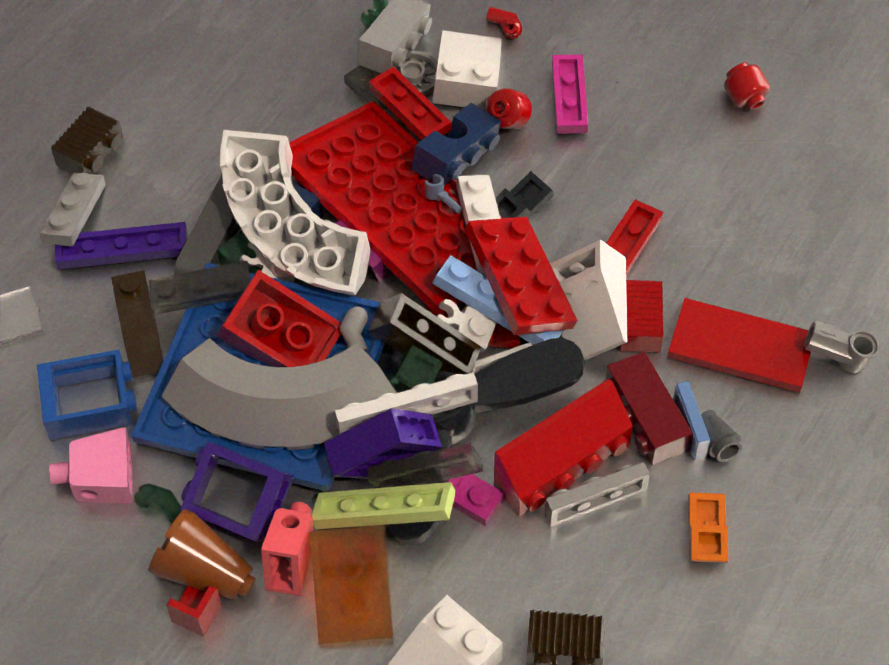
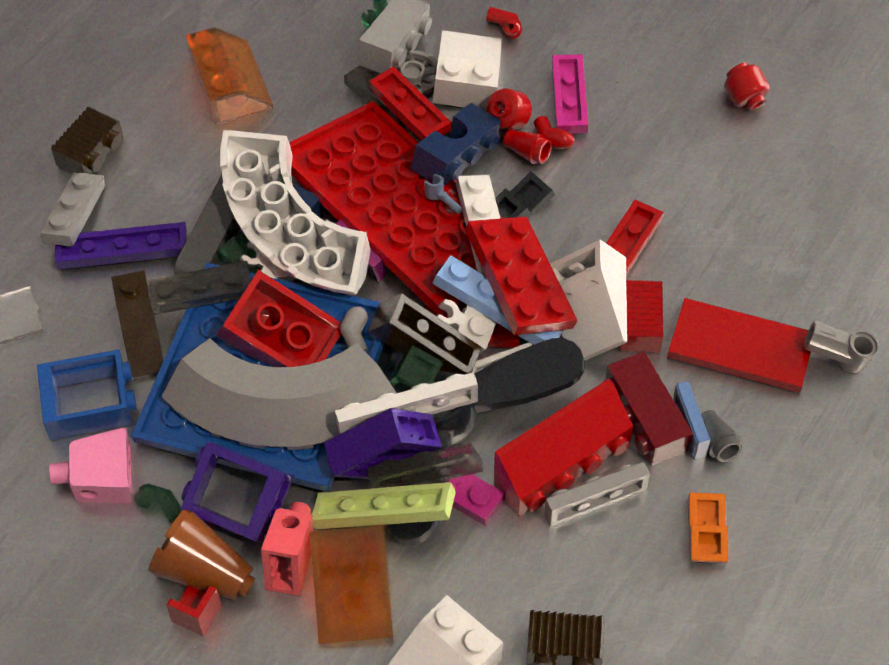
(227, 75): none -> clear orange slope
(531, 146): none -> red cone
(560, 138): none -> red arm

